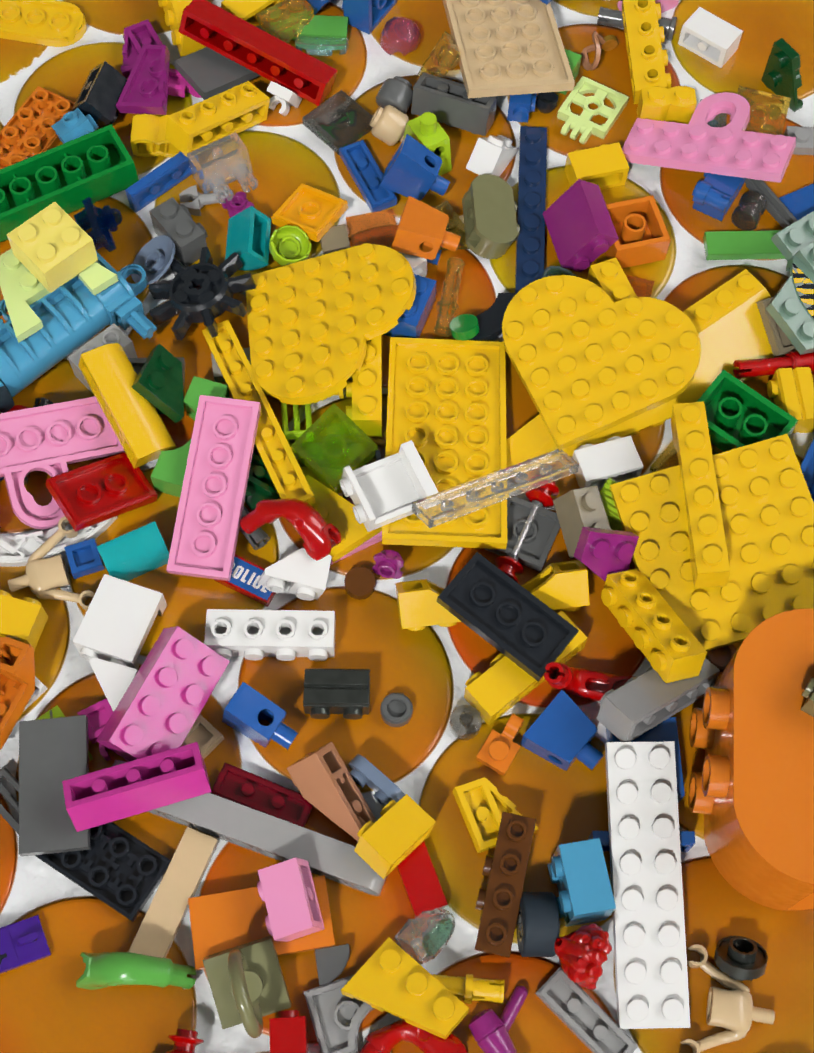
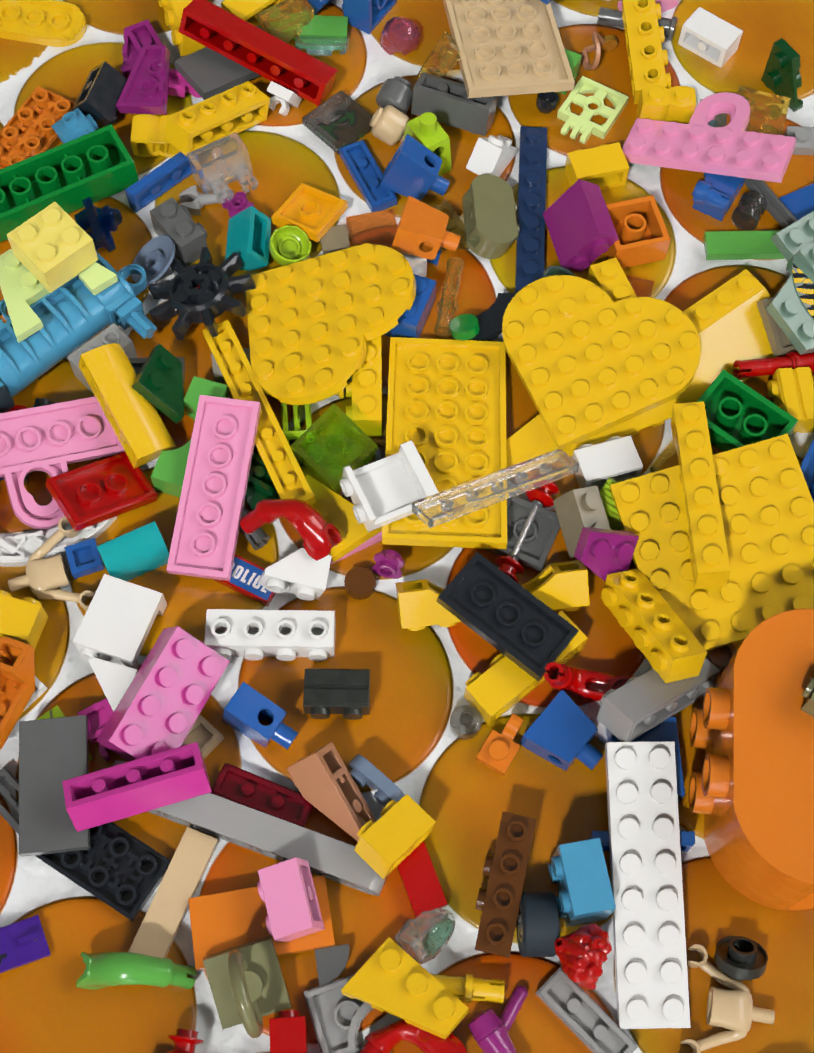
(396, 710): dark grey tile -> none
(482, 811): yellow wing -> none
(520, 106): blue brick -> none

